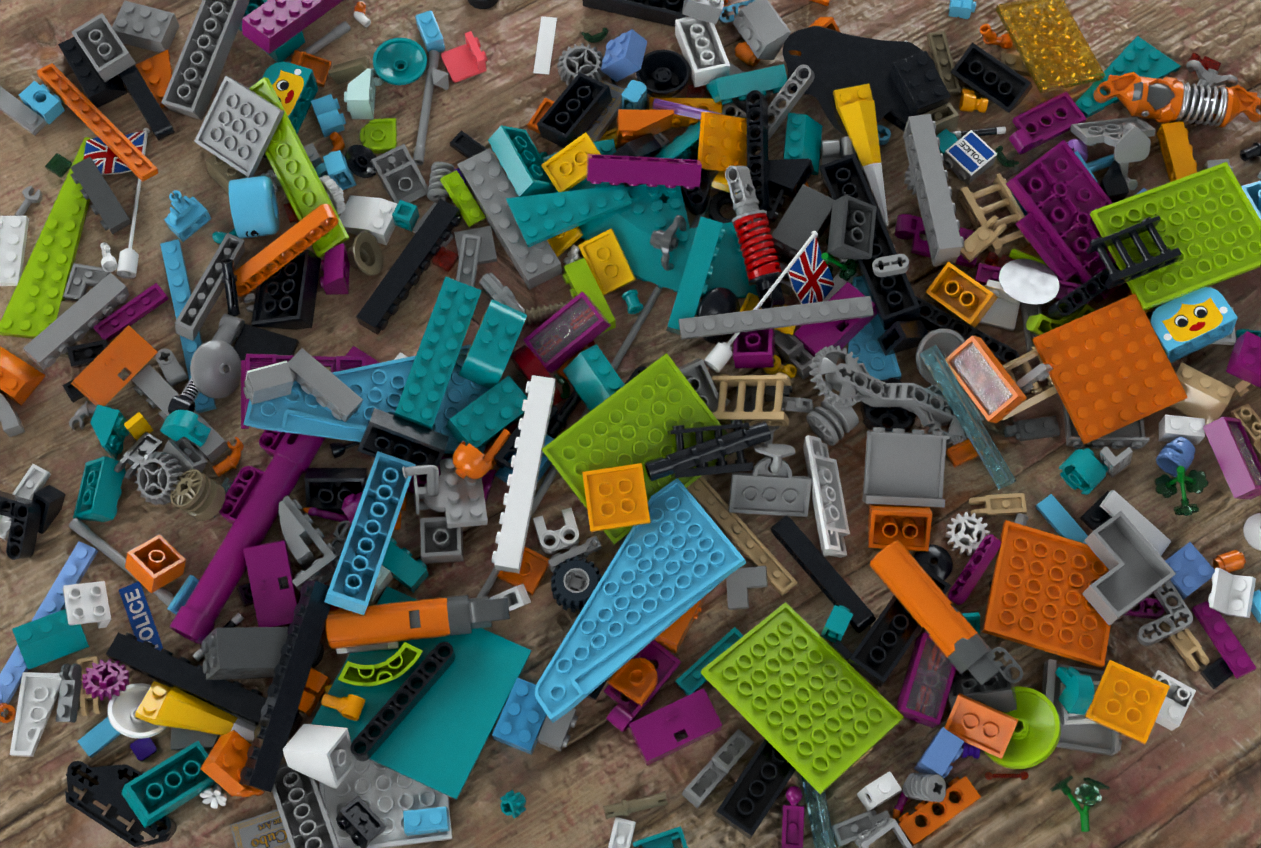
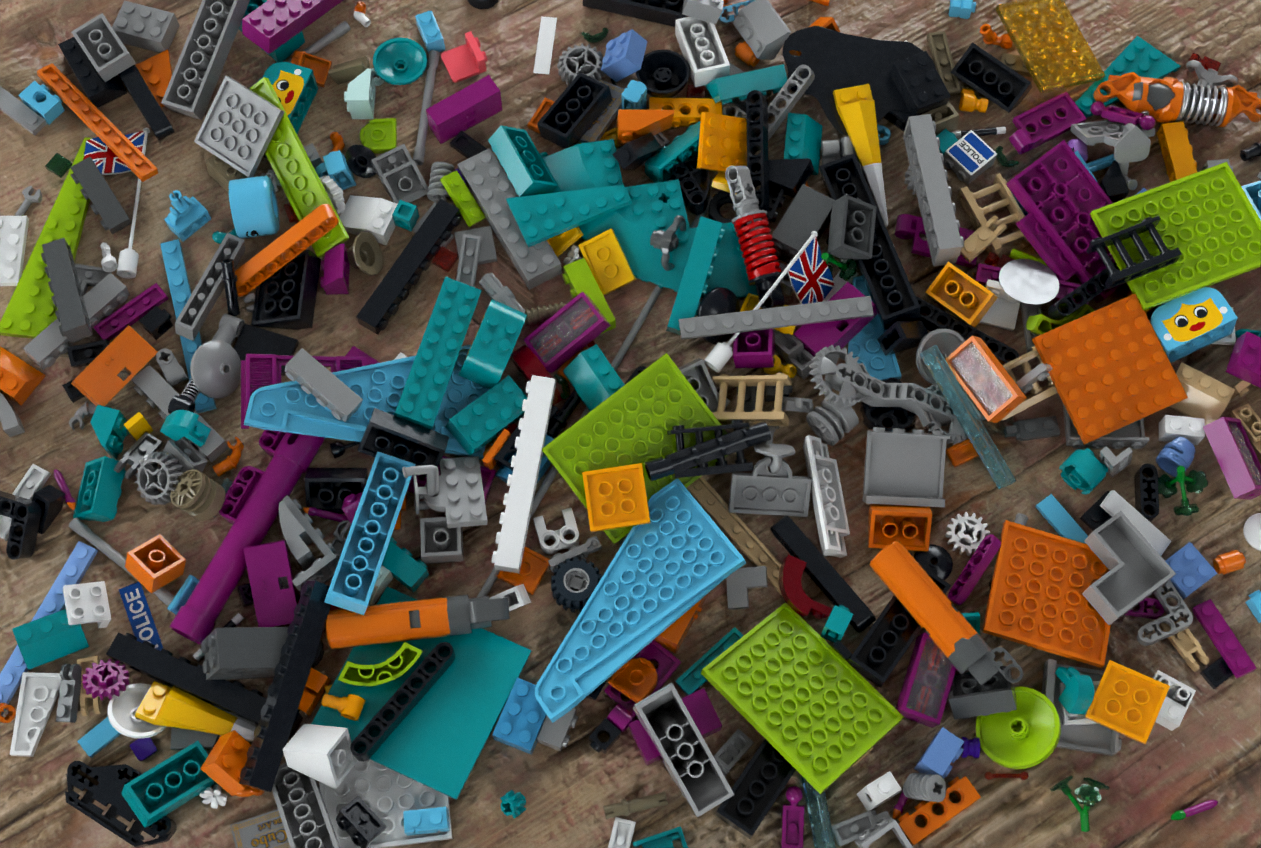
(66, 289): none -> dark grey brick
(70, 501): none -> magenta piece
(156, 322): none -> black brick
(268, 382): light grey piece -> none
(327, 115): medium azure brick -> none
(384, 646): light grey bar -> none
(440, 78): light grey slope -> none
(464, 109): none -> magenta brick
(470, 462): orange cylinder -> none
(570, 164): yellow plate -> none
(608, 728): none -> black brick
(632, 301): teal bush -> none
(643, 171): magenta brick -> none
(680, 109): medium lavender axle -> none
(683, 749): none -> light grey piece
(792, 590): none -> dark red arch
(890, 265): light grey beam -> none
(981, 725): orange plate -> none
(999, 504): tan hinge -> none
(1122, 115): none -> magenta plate
(1141, 484): none -> black beam
(1181, 814): none -> magenta piece
(1231, 593): white bracket -> none

